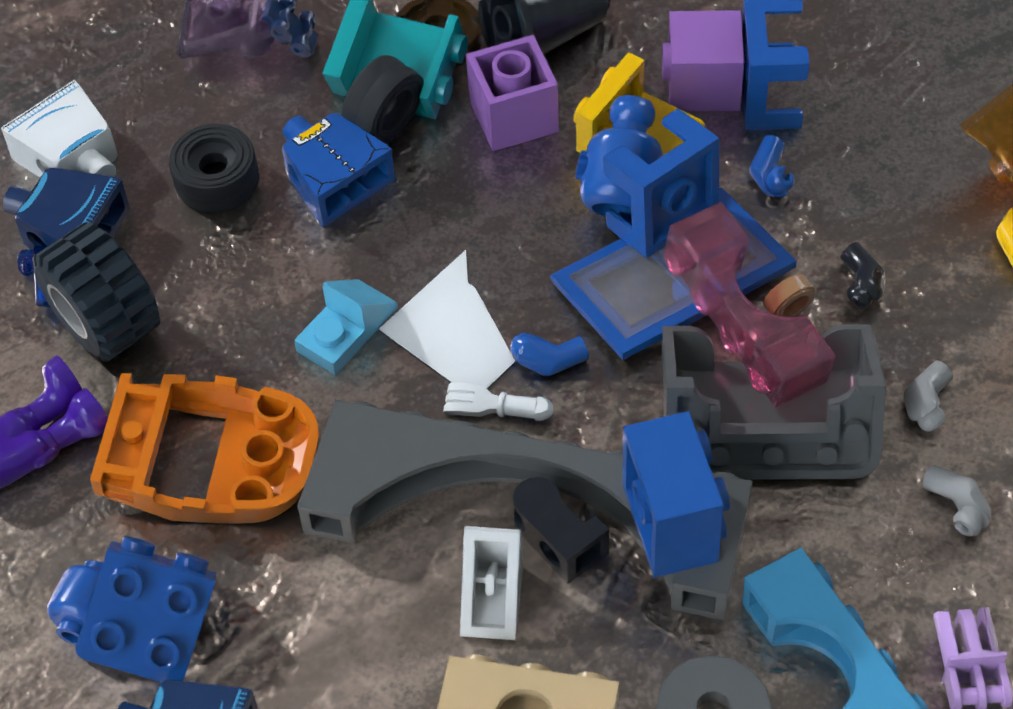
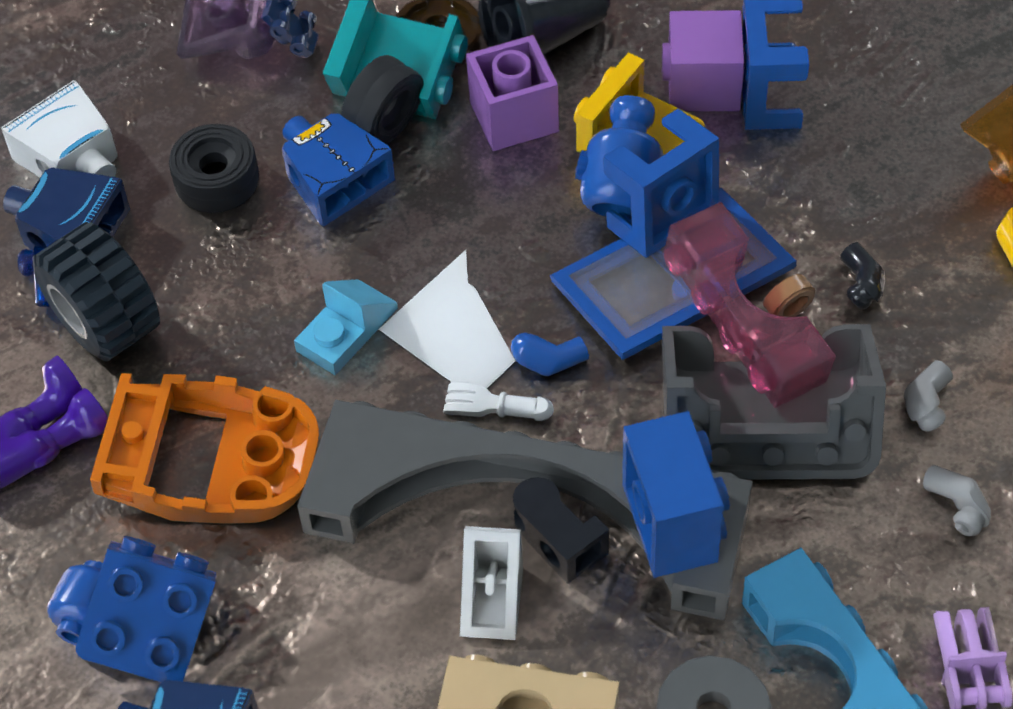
(766, 171): blue arm -> none

